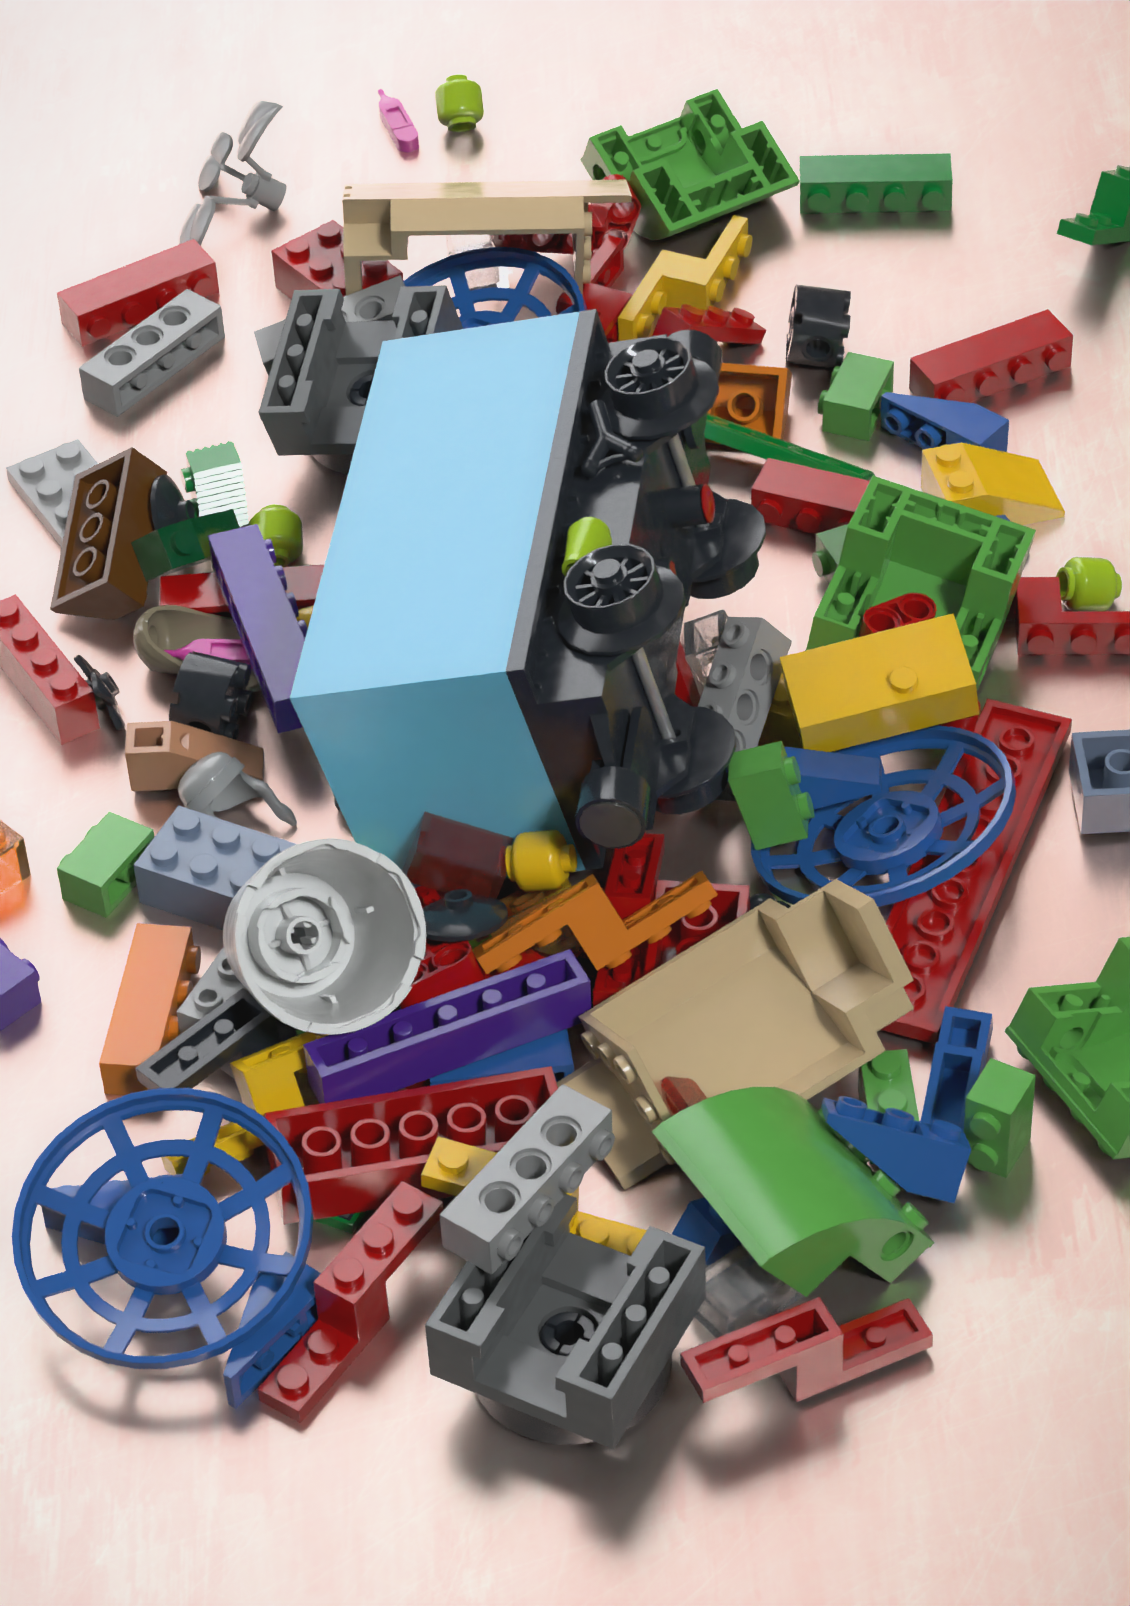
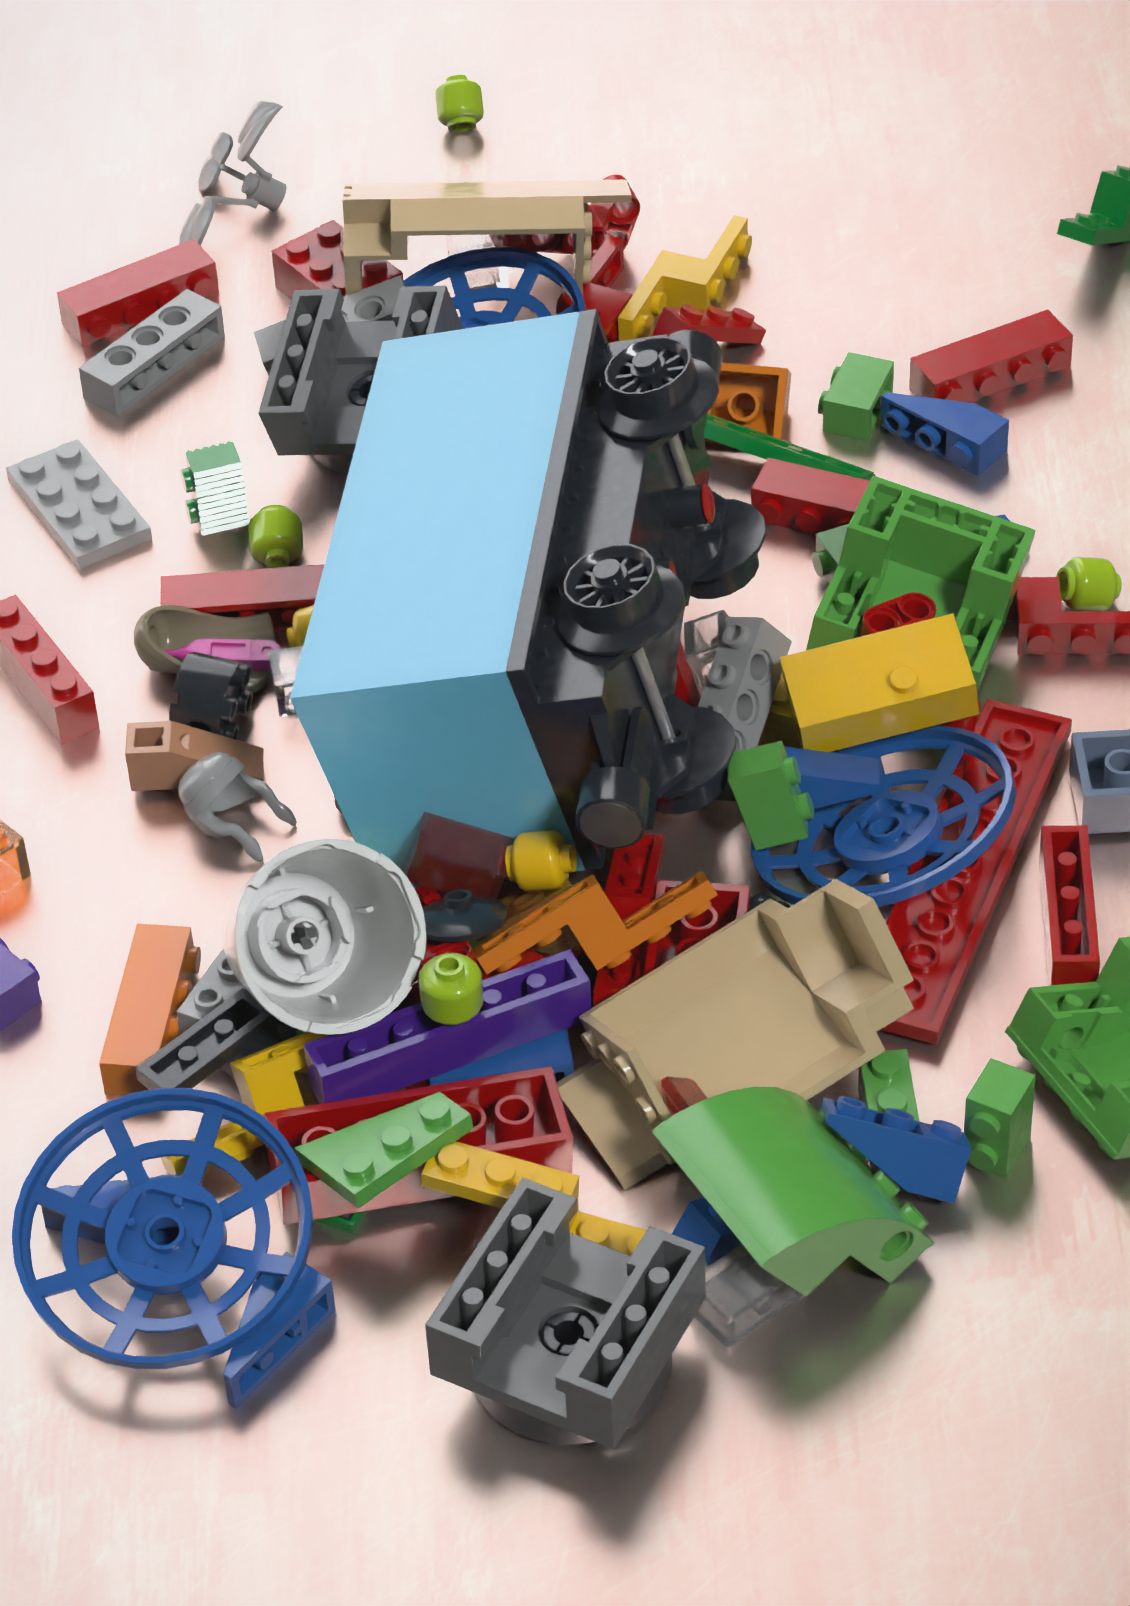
(97, 561): reddish brown slope -> none
(102, 864): brick -> none
(104, 690): black plate -> none
(168, 503): black dish -> none
(180, 544): dark green slope -> none
(201, 864): brick -> none
(262, 615): brick -> none
(350, 1302): red bracket -> none
(385, 1148): none -> bright green wing
(398, 123): piece -> none
(451, 988): none -> lime head
(527, 1179): light grey brick -> none
(584, 538): lime cone -> none
(606, 441): black piece -> none
(692, 166): bright green slope -> none
(806, 1349): bracket -> none
(817, 326): black brick -> none
(875, 183): green brick -> none
(956, 1064): blue slope -> none
(990, 482): yellow slope -> none
(1068, 905): none -> red brick

